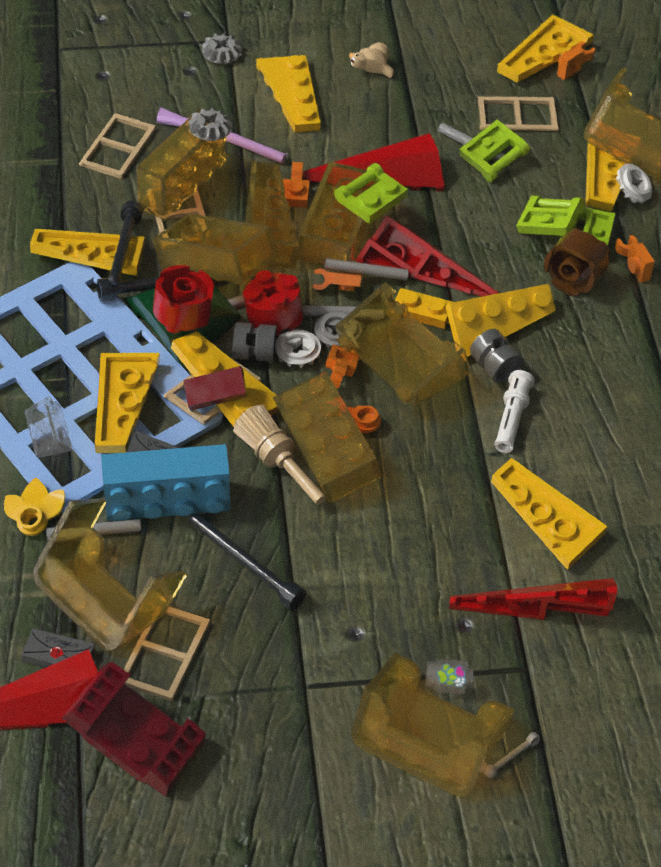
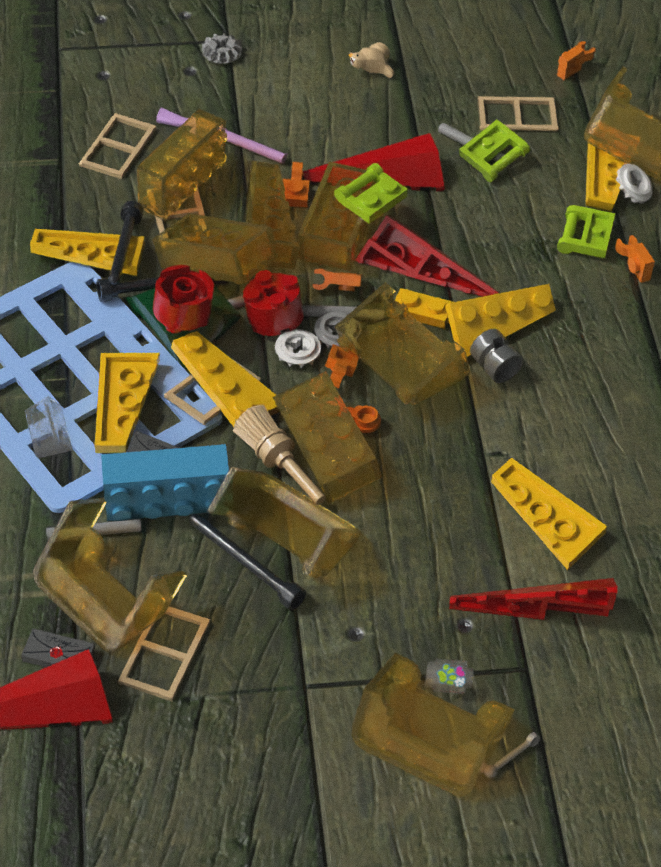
(34, 503): yellow plate -> none
(134, 730): dark red plate -> none
(211, 131): light grey gear -> none
(215, 388): dark red tile -> none
(265, 341): dark grey wheel -> none
(286, 517): none -> clear yellow windscreen
(293, 89): yellow wing -> none
(366, 269): light grey bar -> none
(515, 400): white pin -> none
(542, 48): yellow wing -> none
(550, 216): lime plate -> none
(577, 262): reddish brown brick -> none

